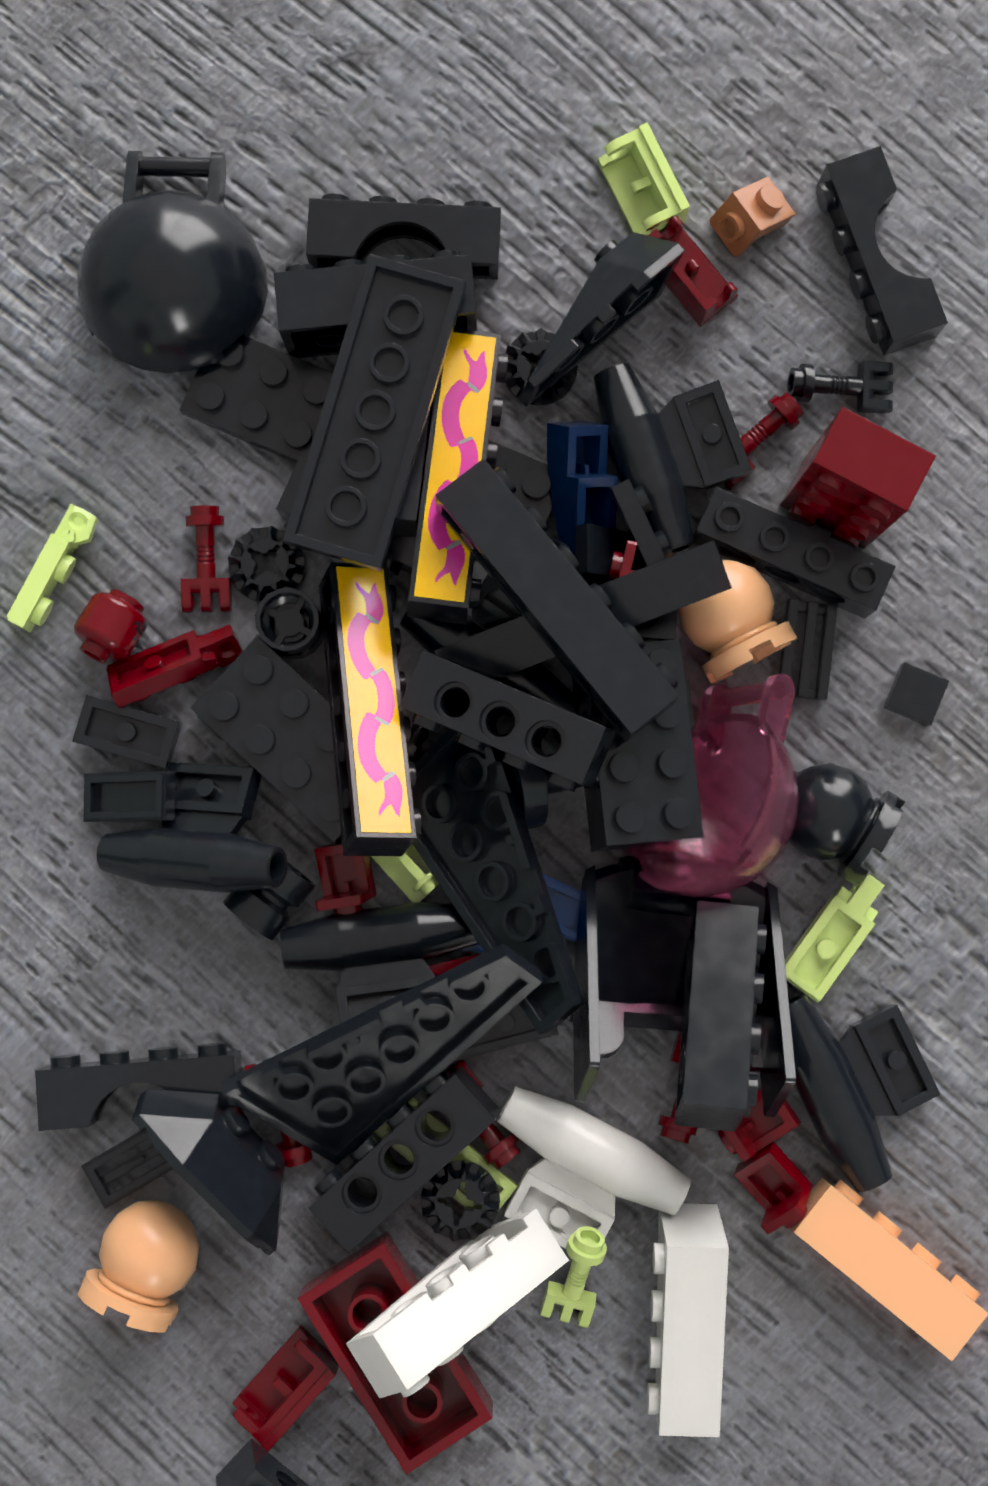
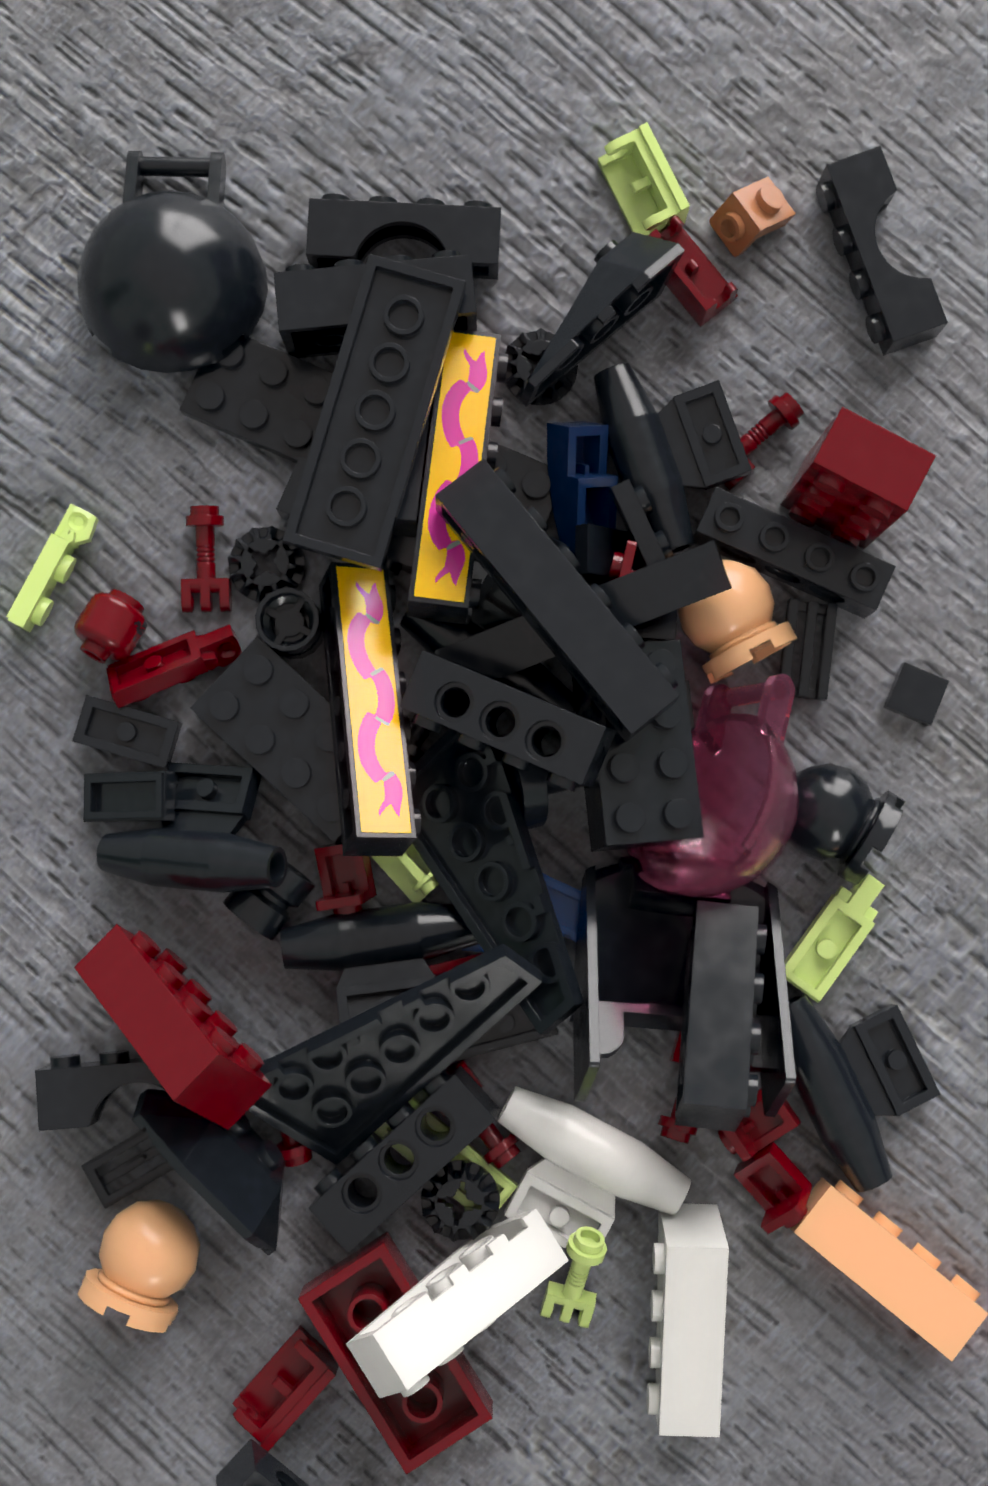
(173, 1026): none -> dark red brick
(804, 382): black hinge -> none

